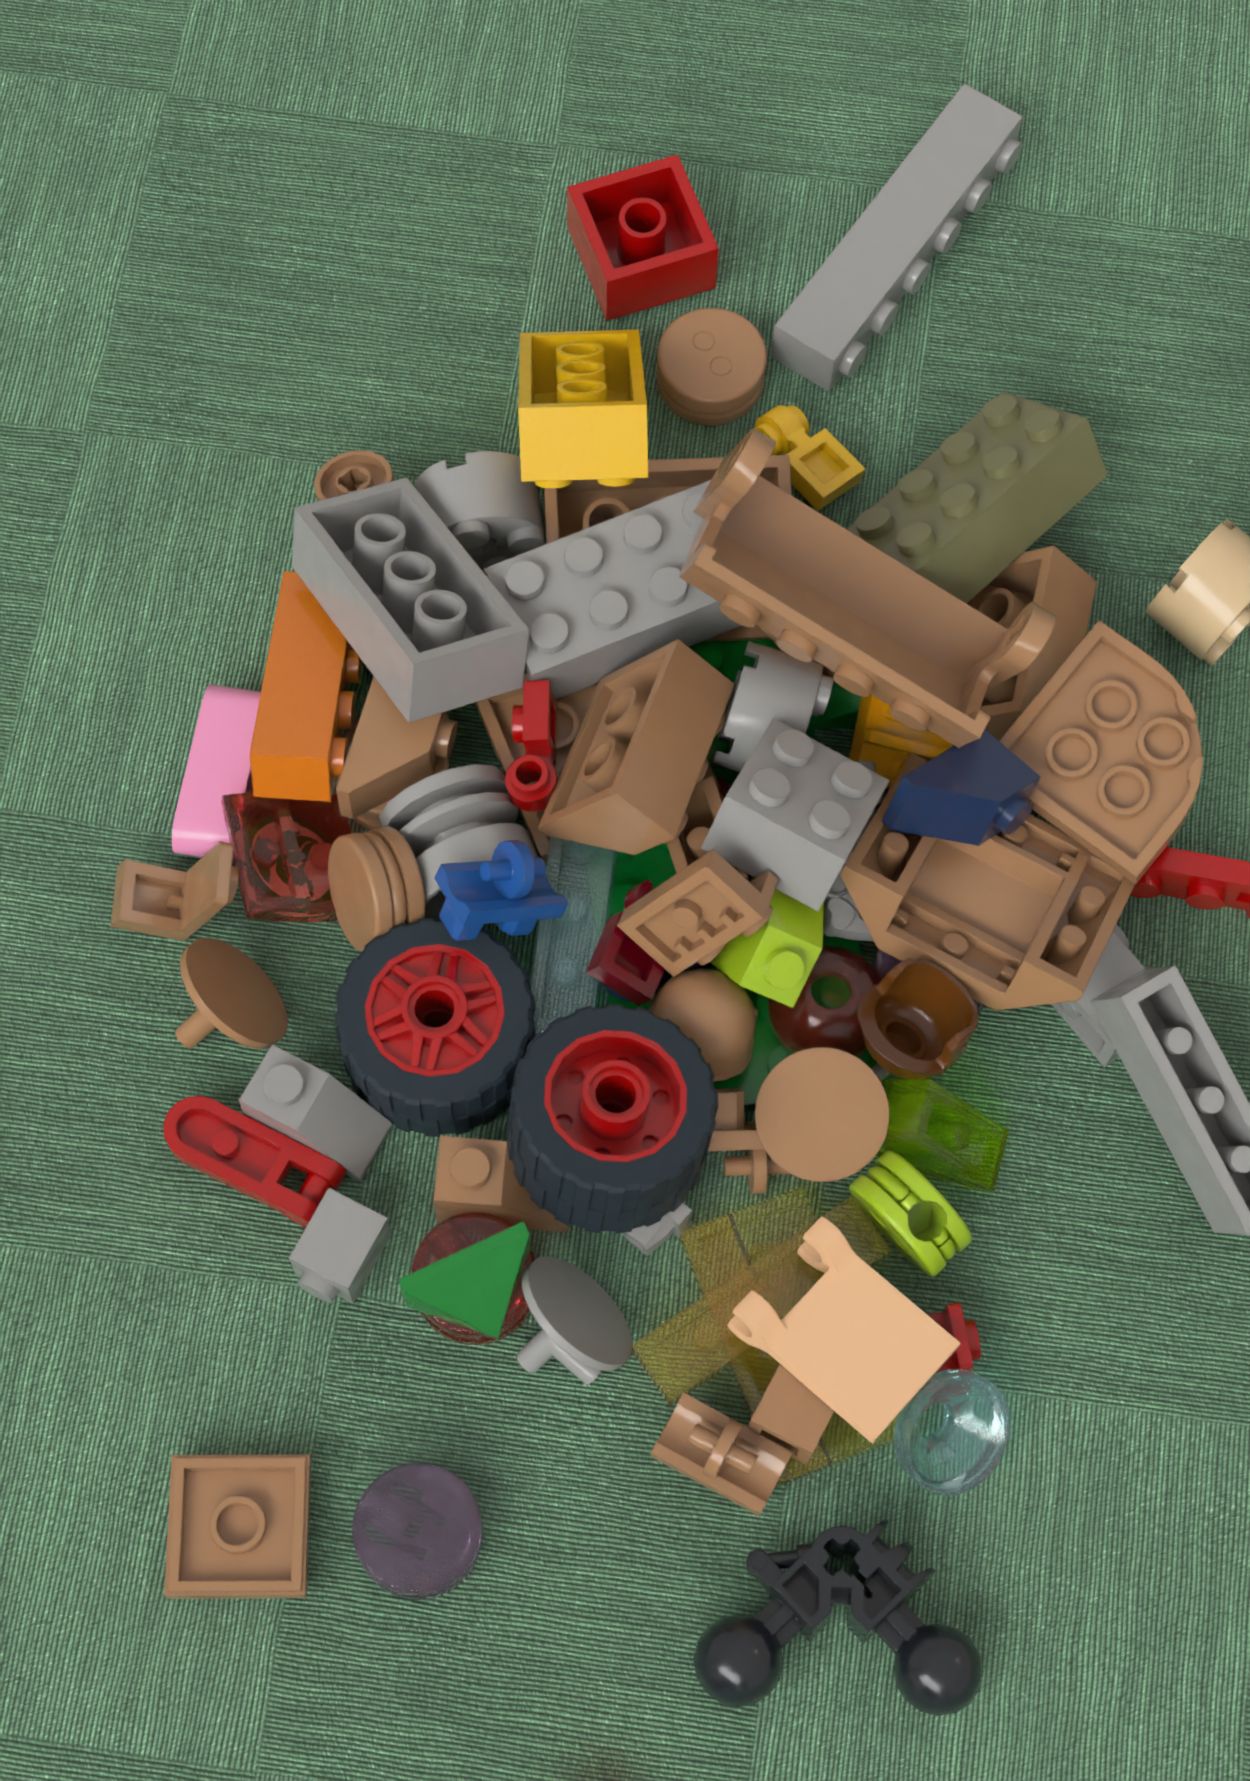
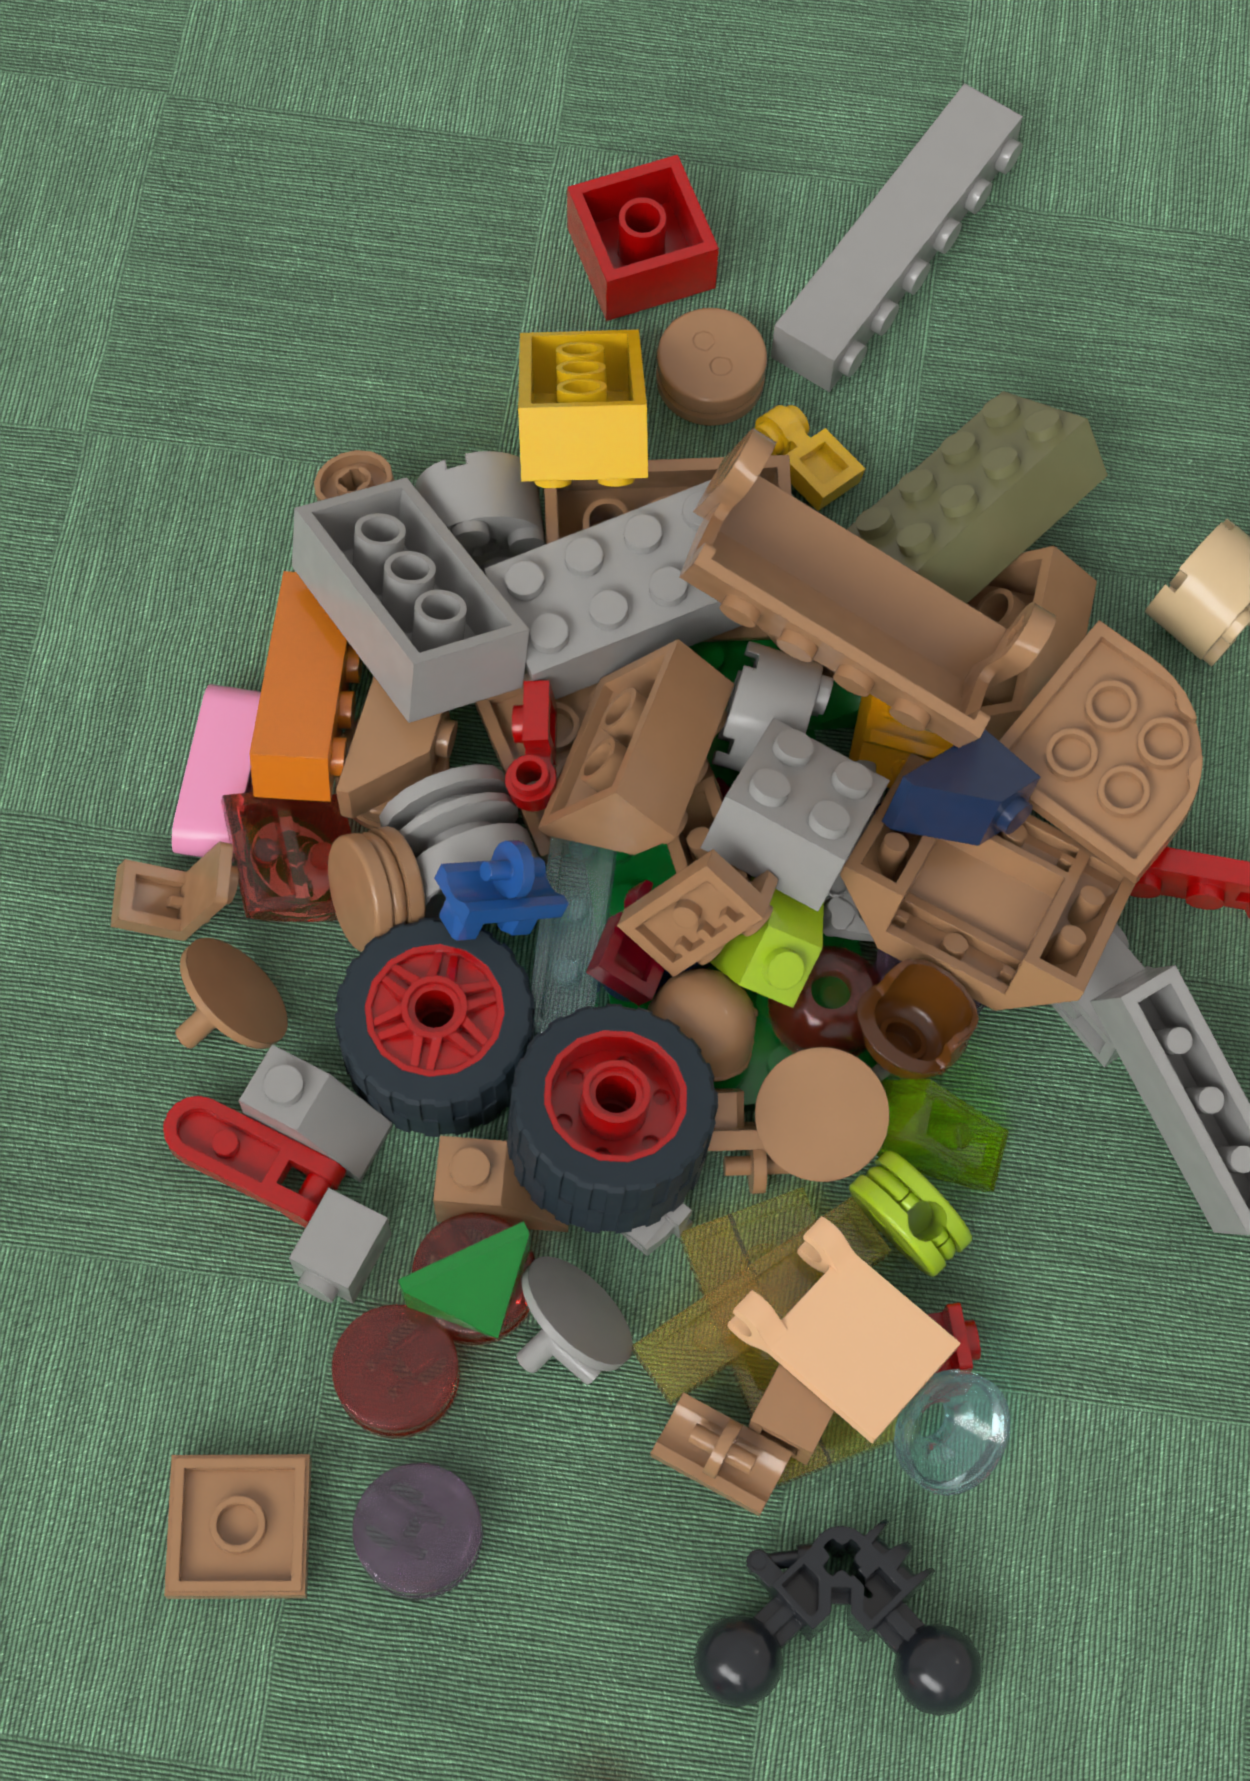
(396, 1371): none -> clear red head

